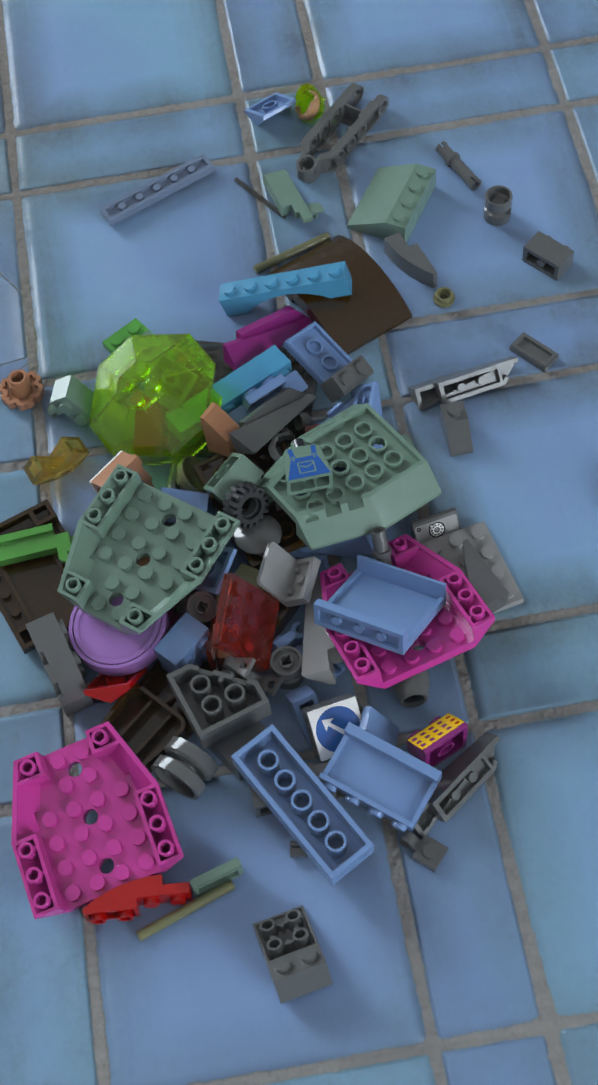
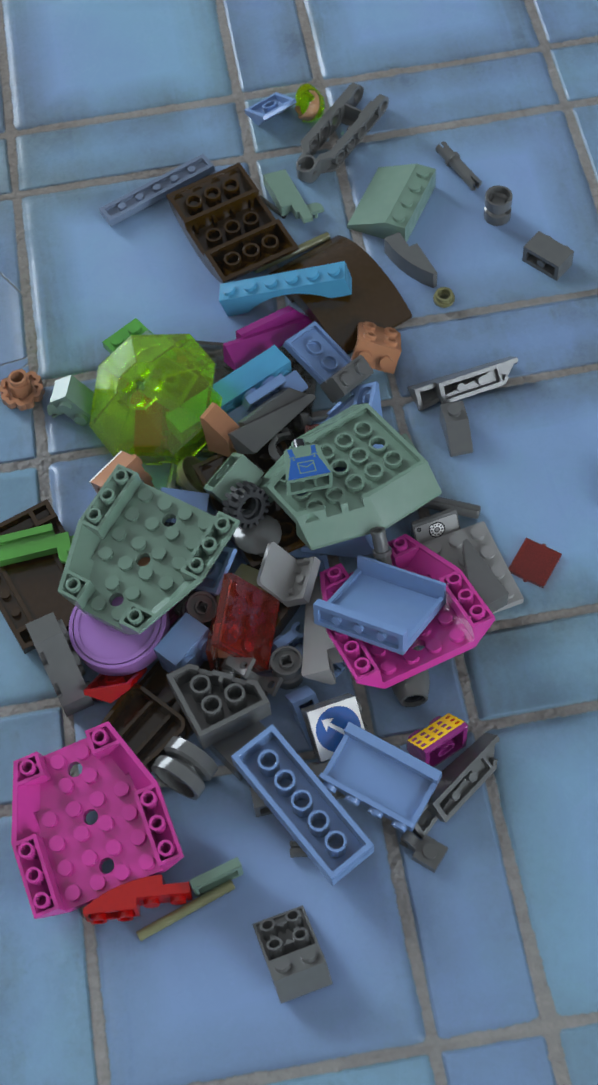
(64, 458): clear yellow brick -> none
(230, 224): none -> dark brown slope
(378, 346): none -> nougat bracket
(379, 725): medium blue tile -> none
(463, 508): none -> dark grey axle
(534, 352): dark grey tile -> none
(534, 562): none -> clear red piece

